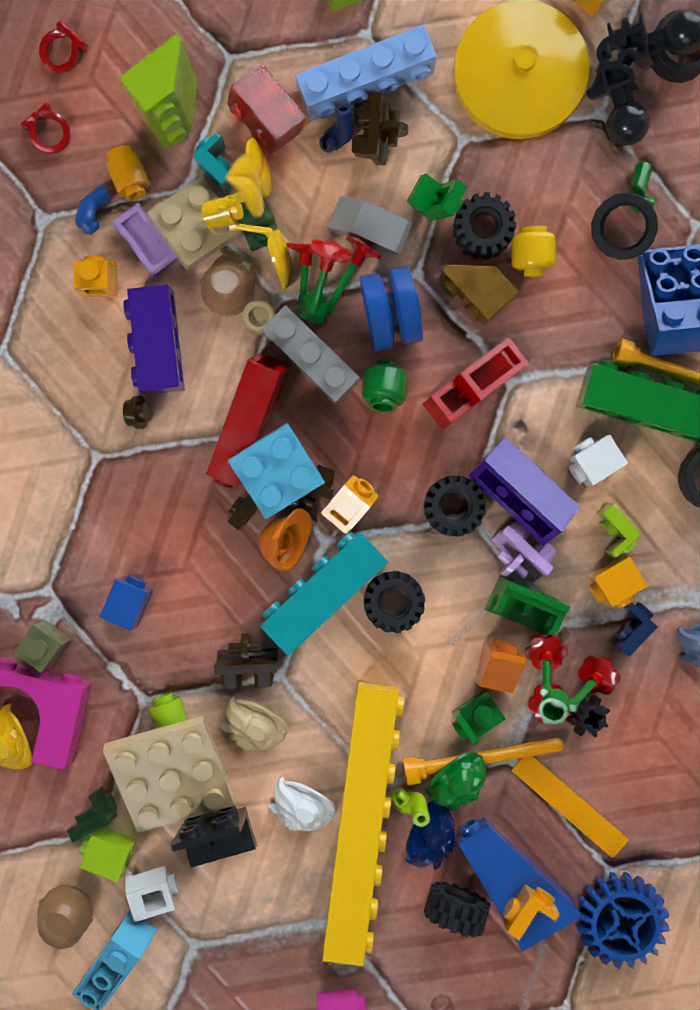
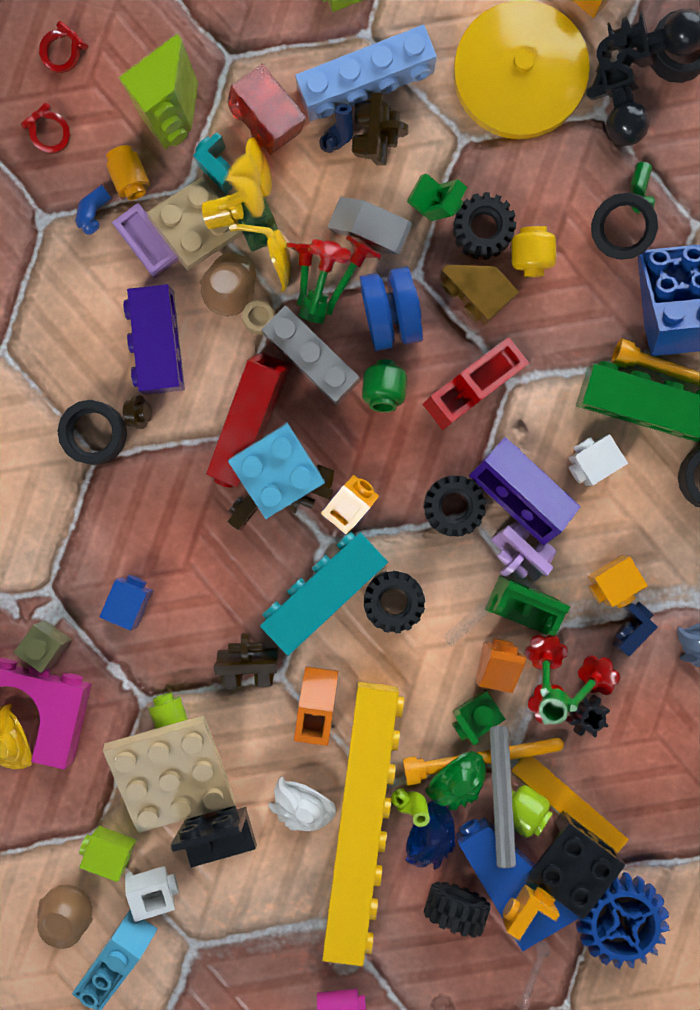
(67, 424): none -> black tyre
(95, 277): light orange brick -> none
(95, 817): clear green bracket -> none
(253, 725): tan hat -> none
(285, 539): orange hat -> none
(316, 706): none -> orange slope
(502, 797): none -> light grey axle
(529, 811): none -> lime head
(576, 867): none -> black bracket
(617, 524): lime bracket -> none

